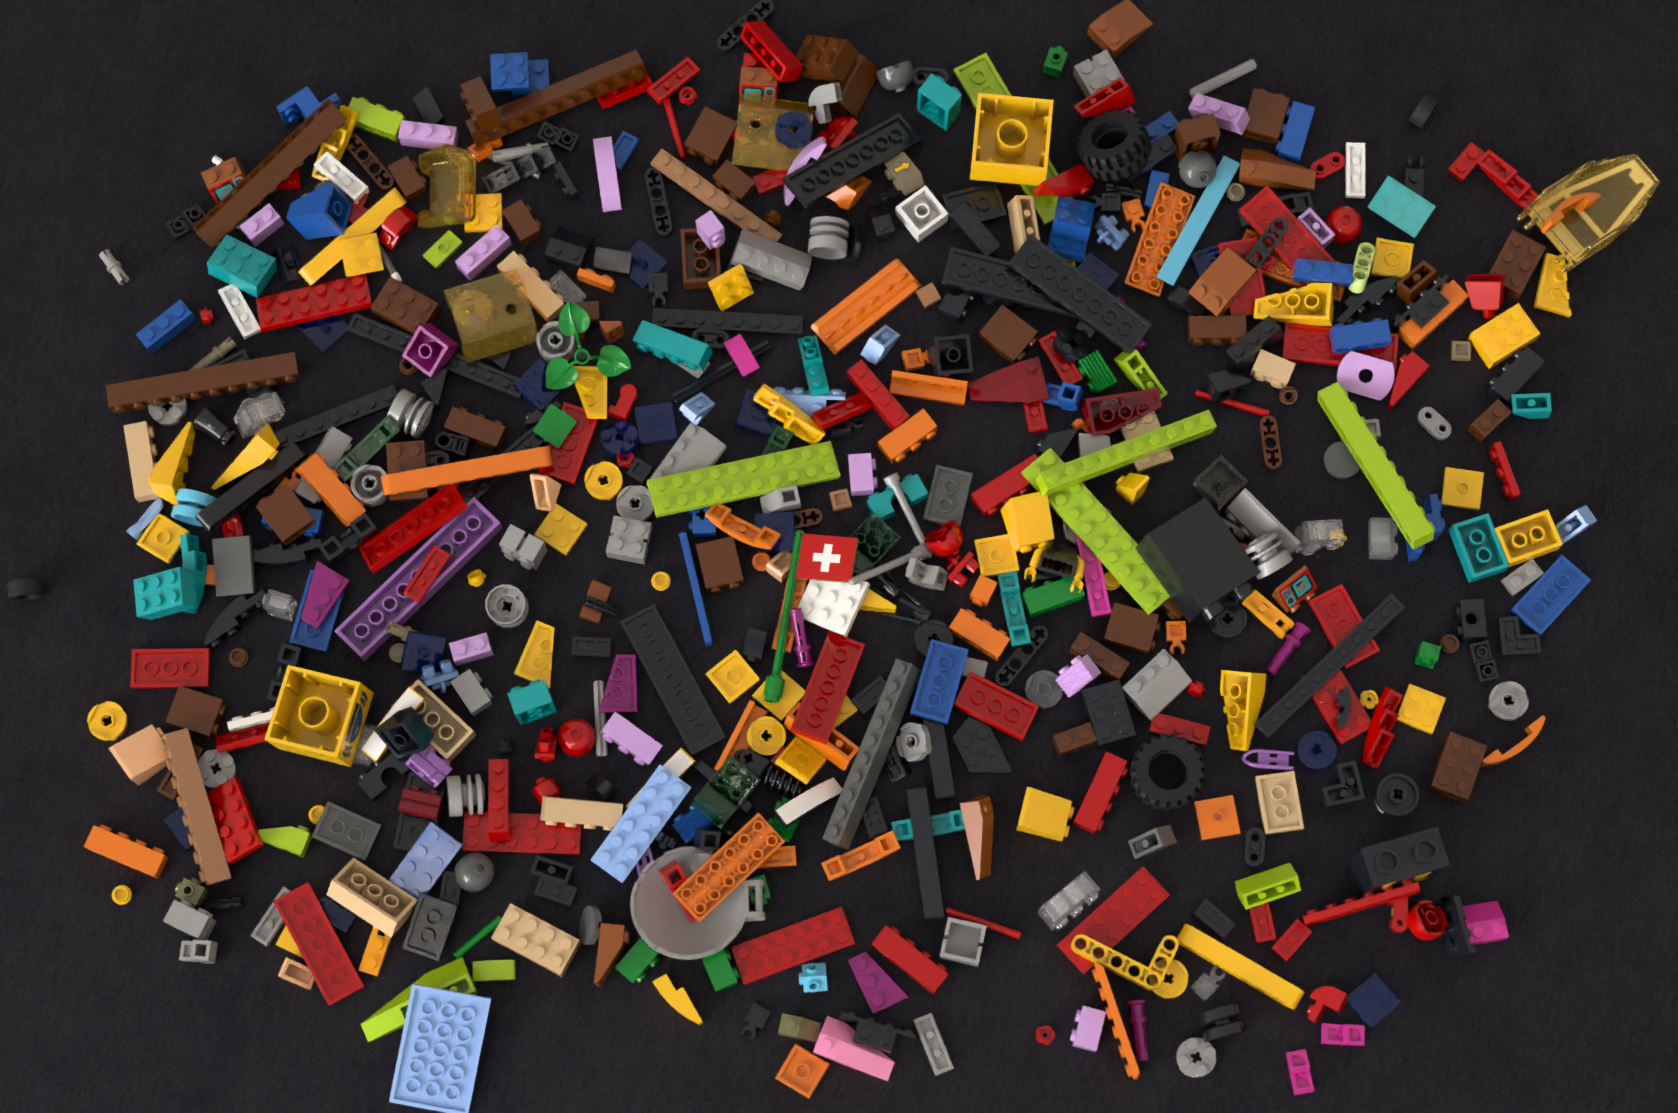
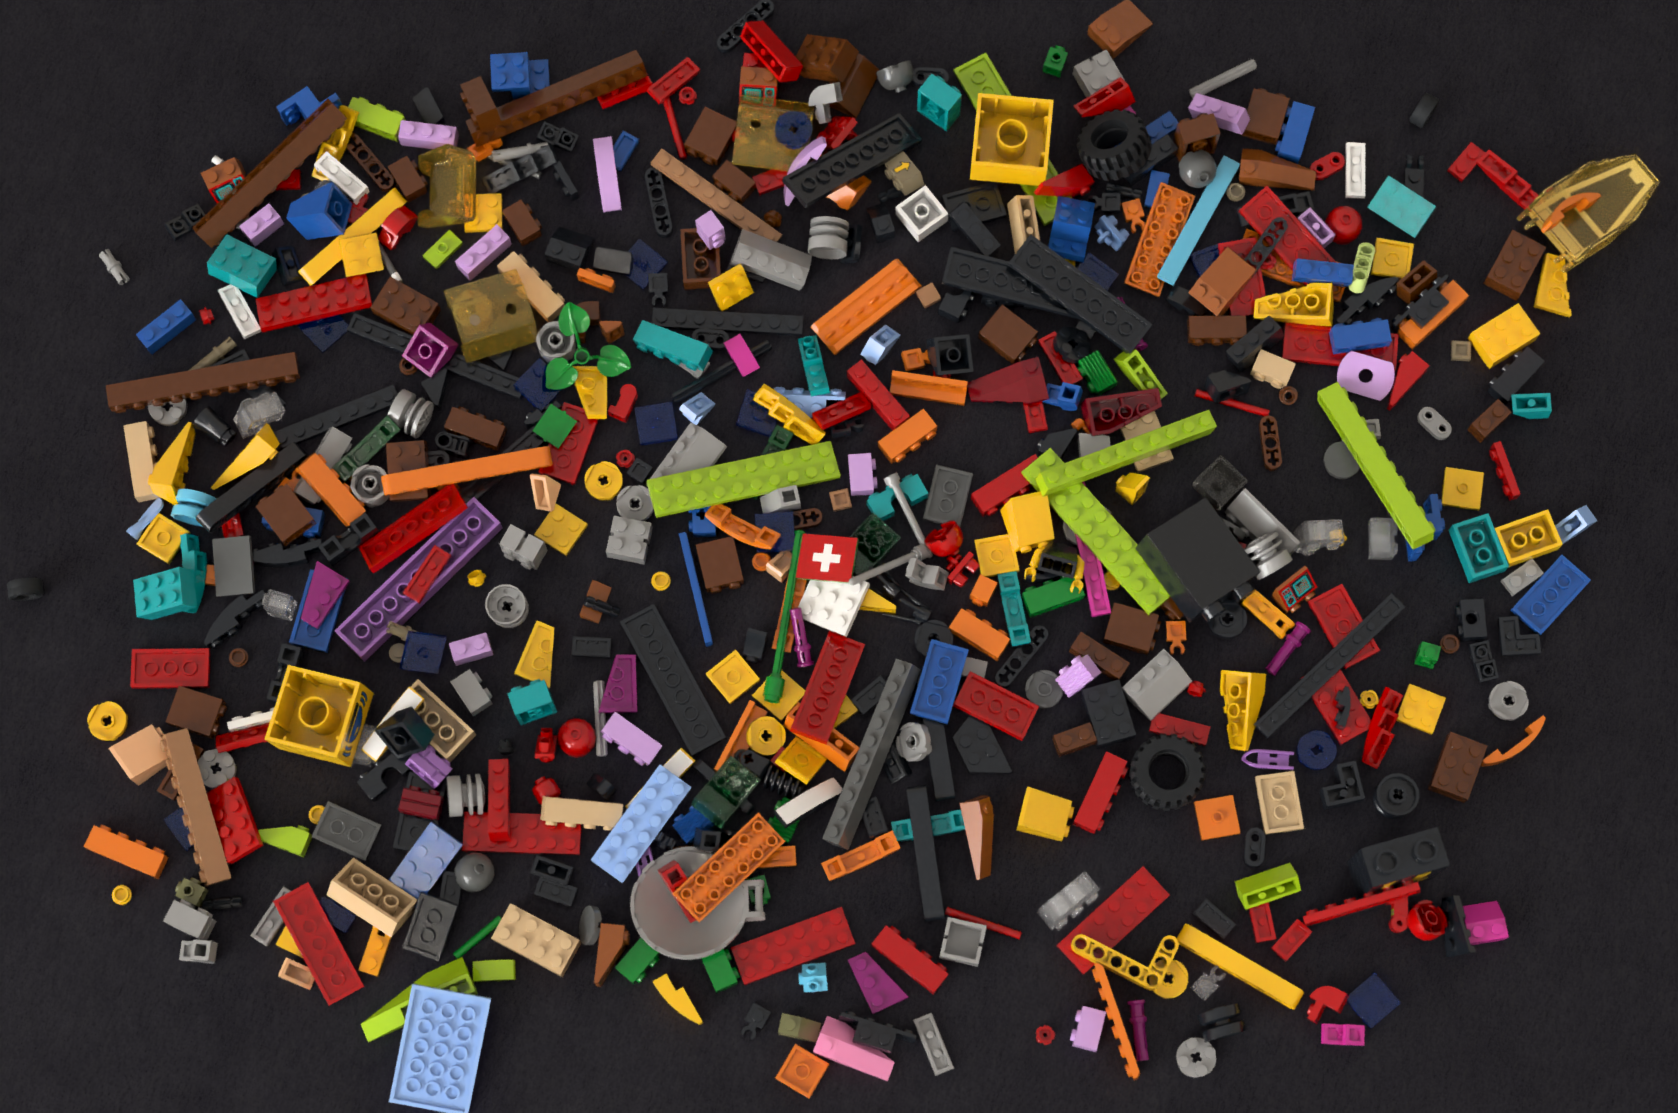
(439, 679): medium blue hips -> none
(567, 288): clear tile -> none
(616, 430): clear blue plate -> none
(1152, 841): dark grey slope -> none
(1299, 1072): dark pink slope -> none
(1486, 292): torso -> none

